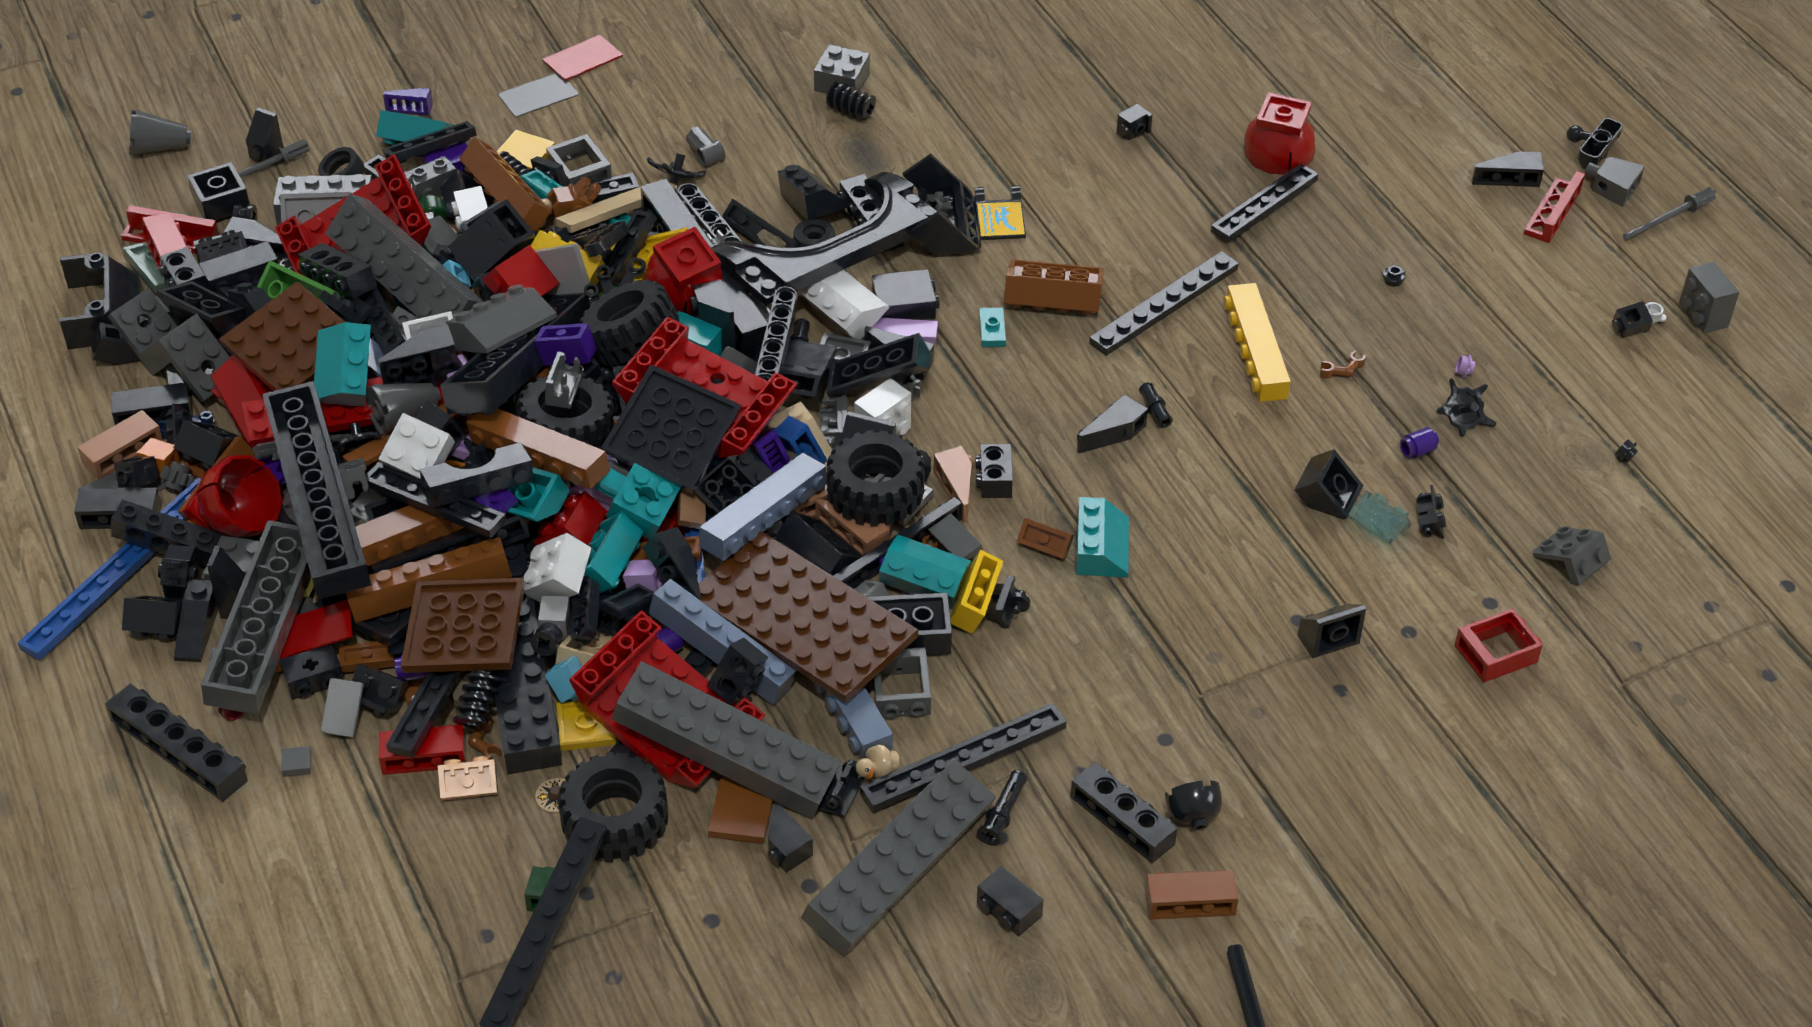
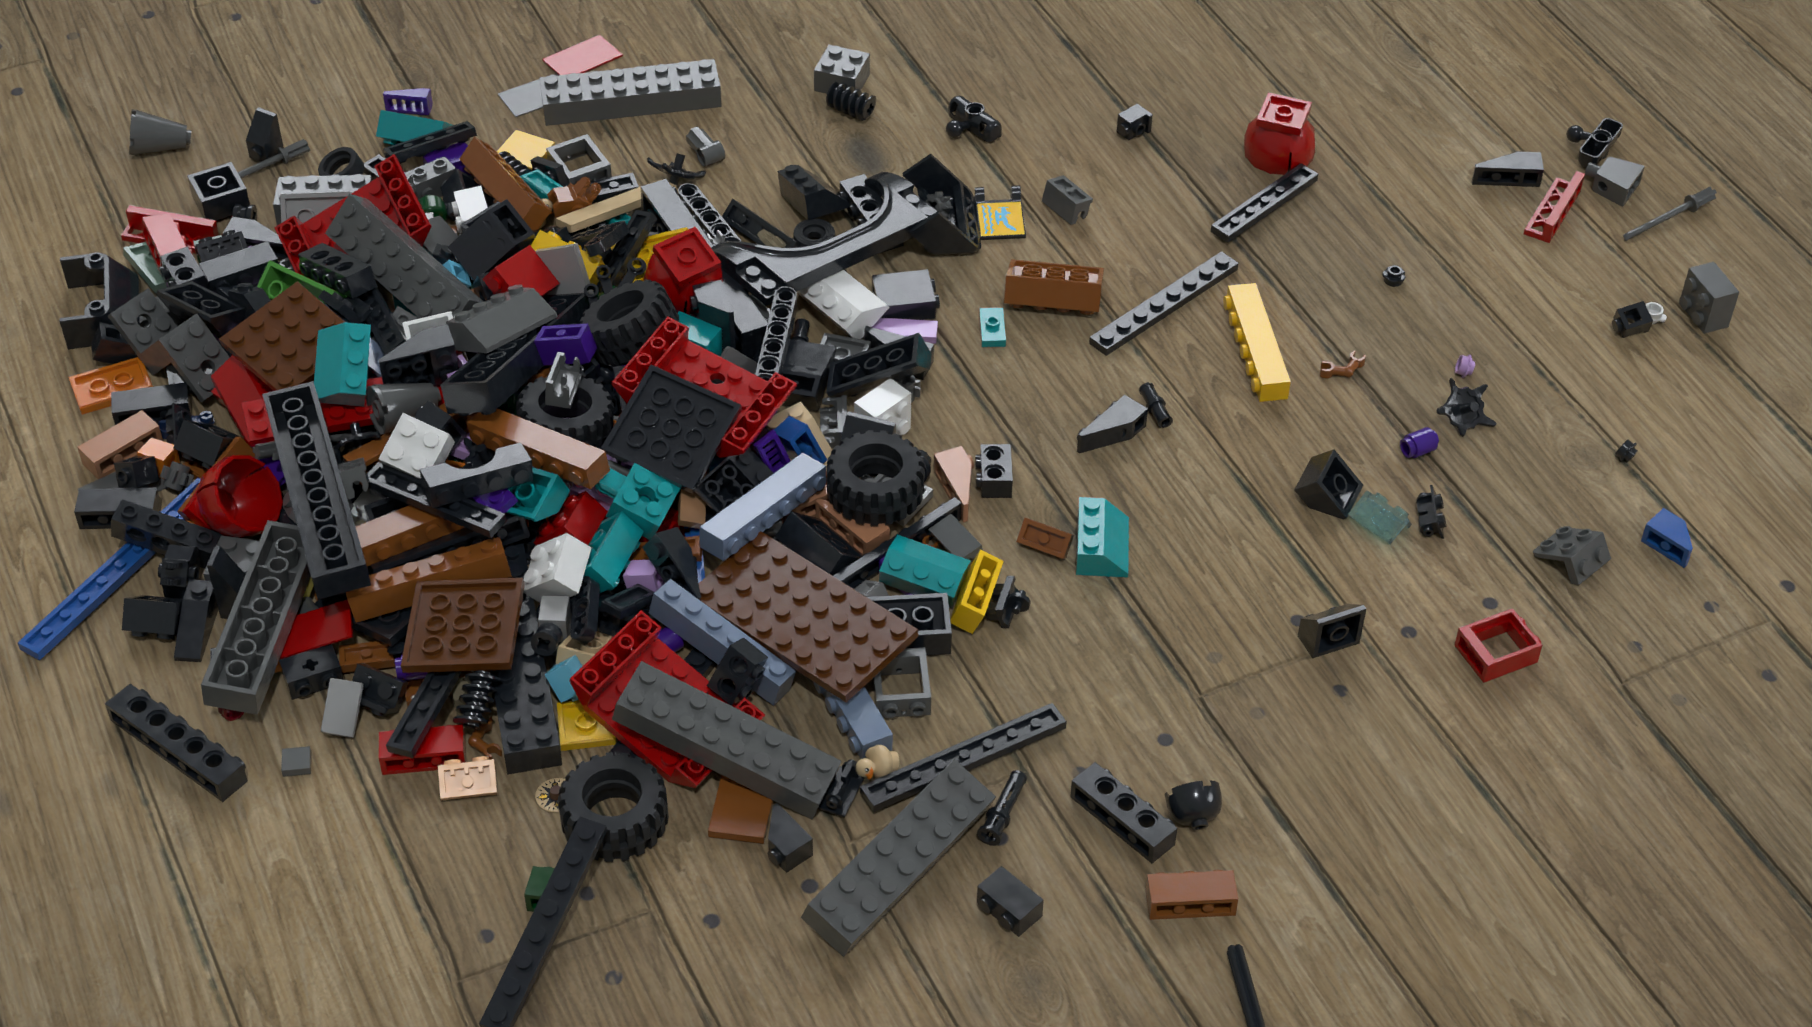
(94, 387): none -> orange tile
(630, 92): none -> dark grey brick
(972, 118): none -> black piece
(1066, 199): none -> dark grey hinge
(1669, 537): none -> blue slope

